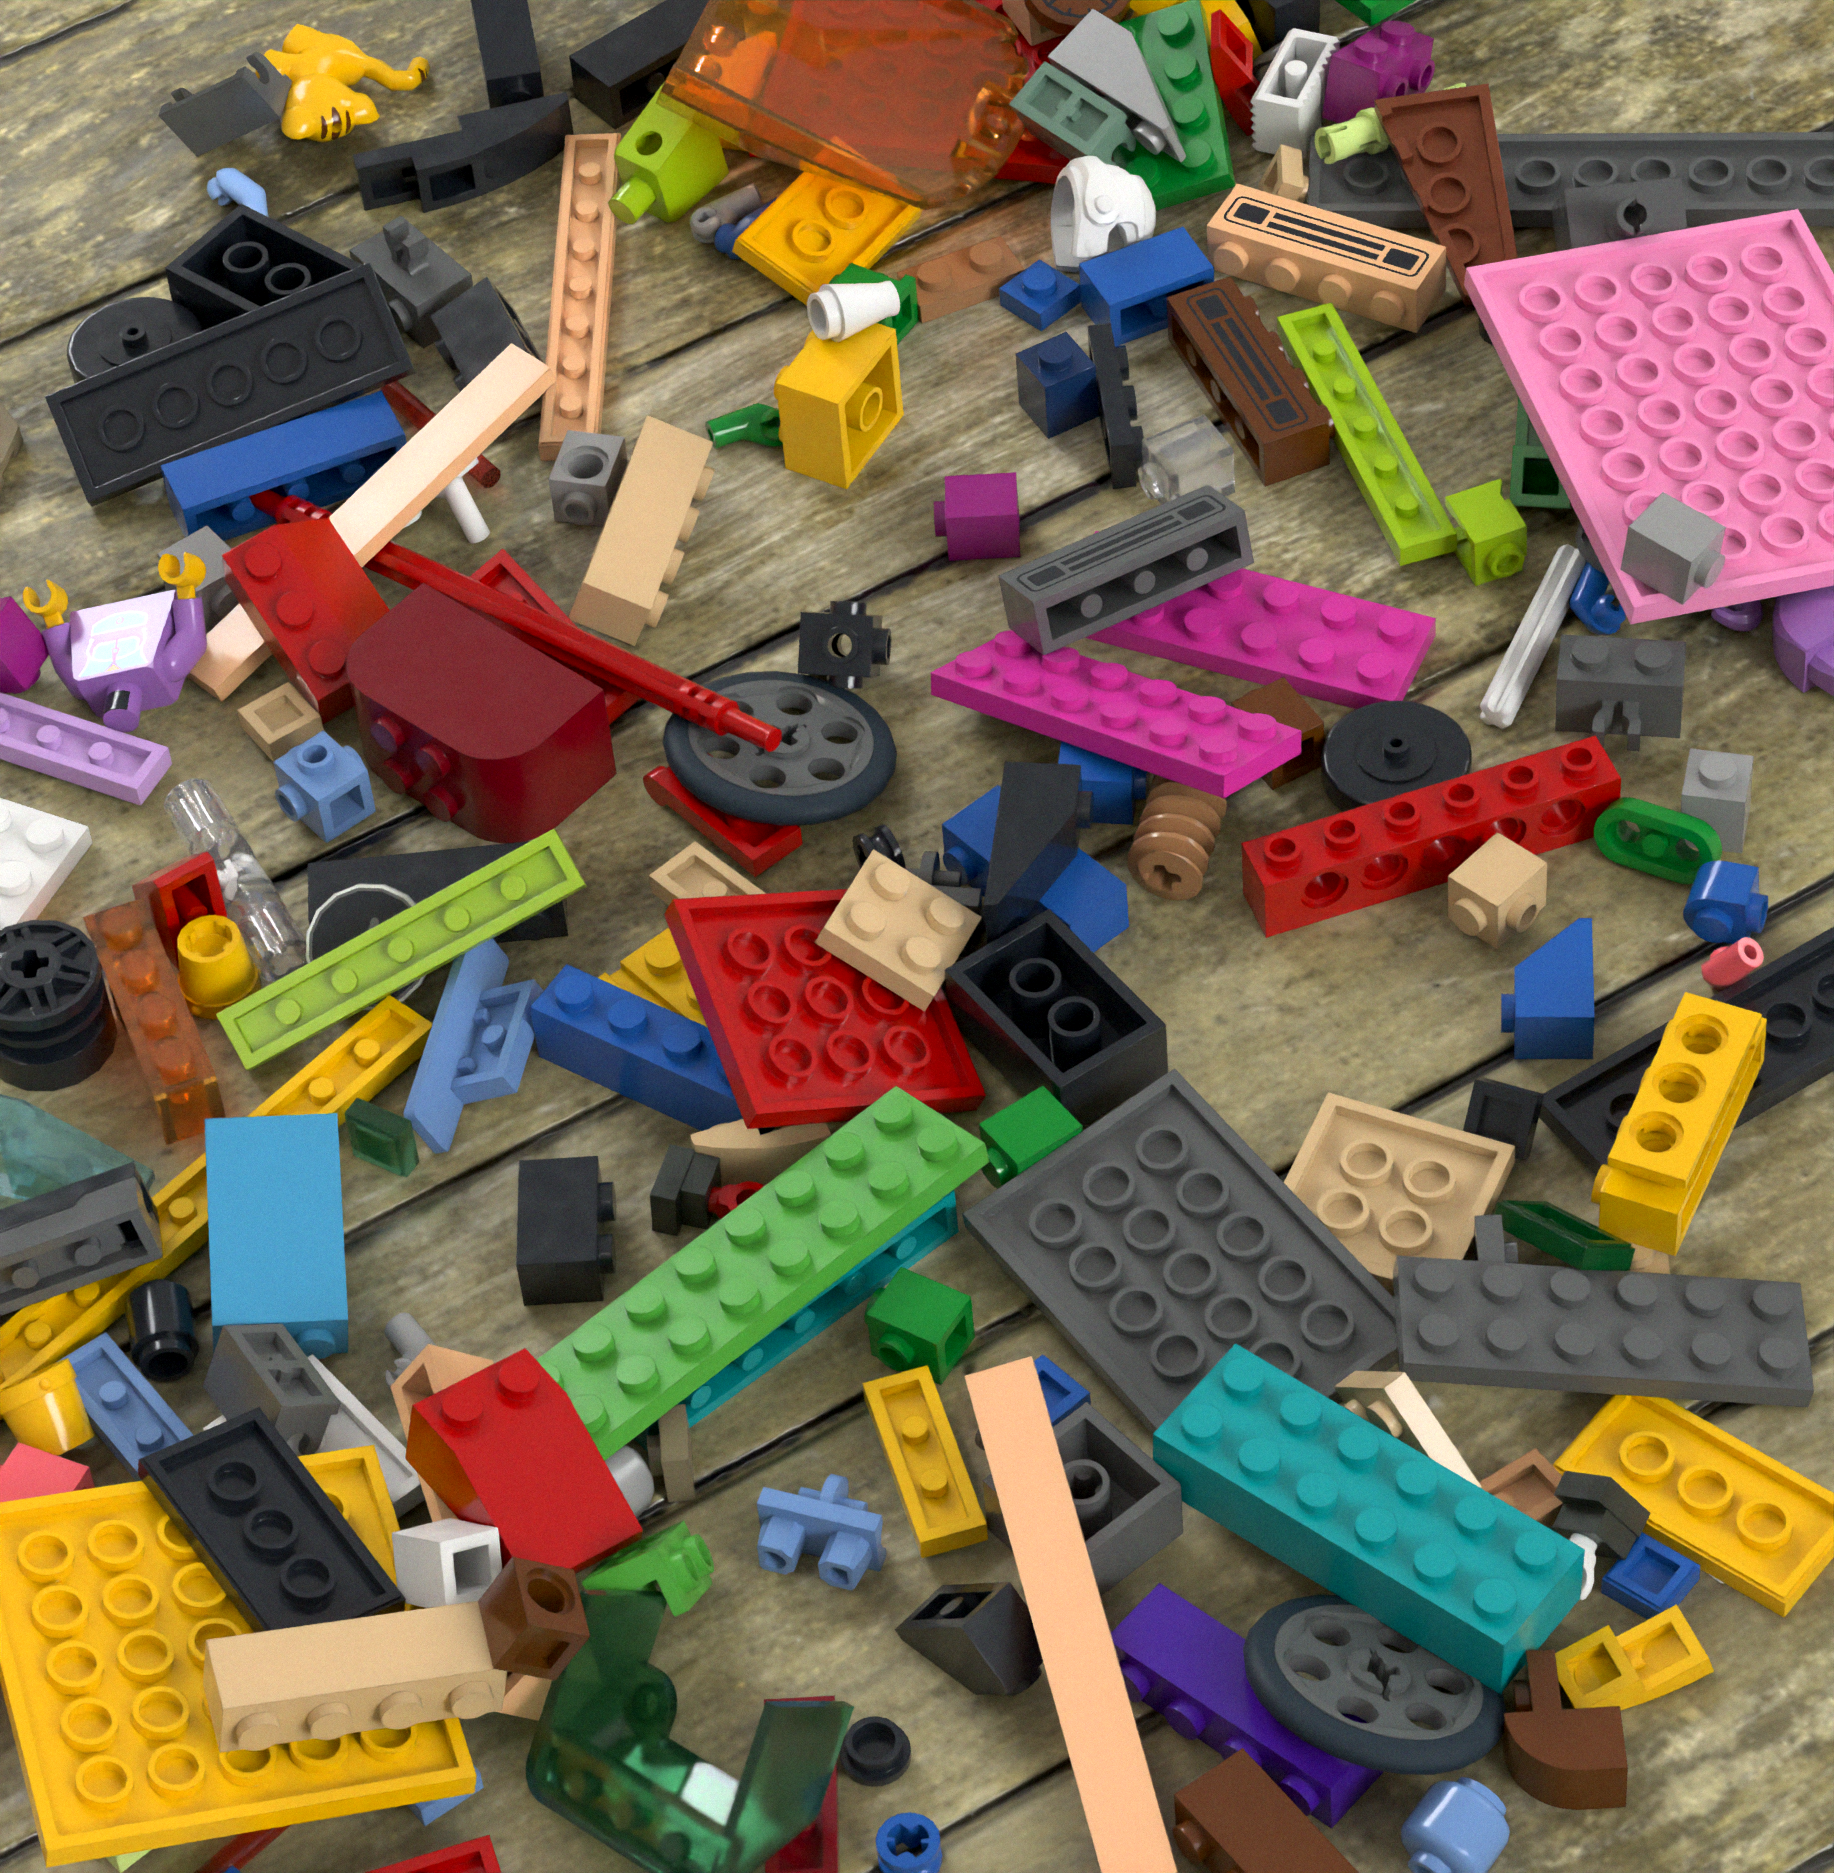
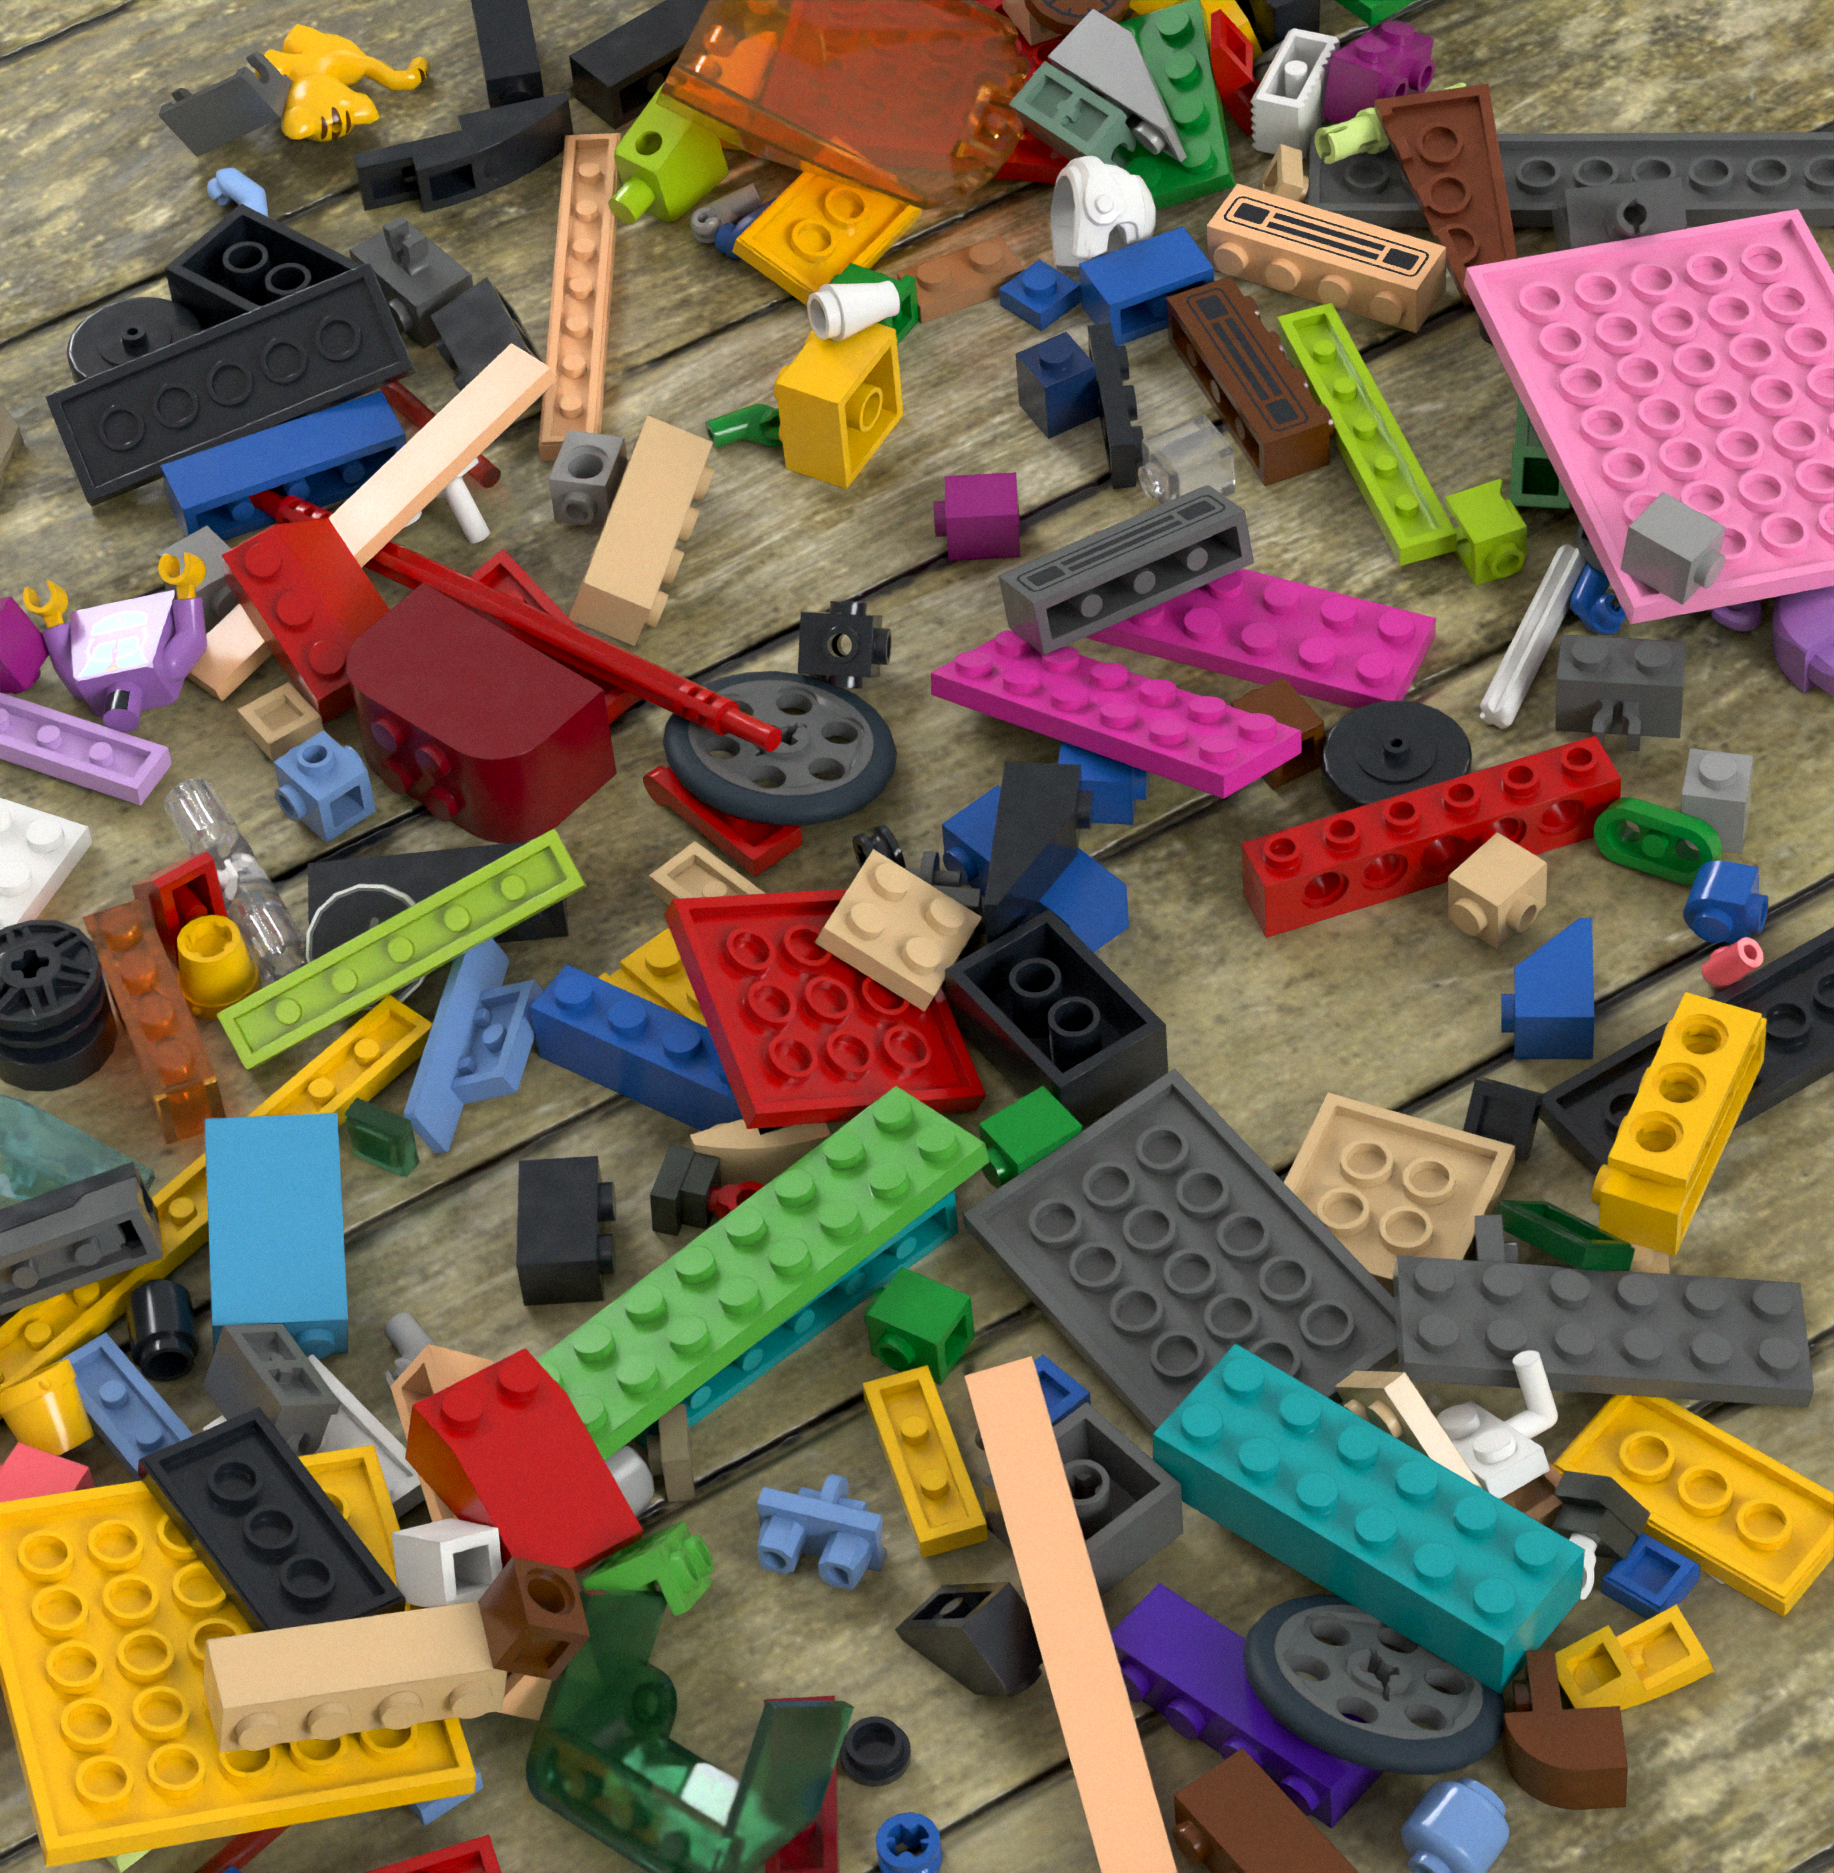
(1175, 839): medium nougat piece -> none
(1502, 1451): none -> white plate

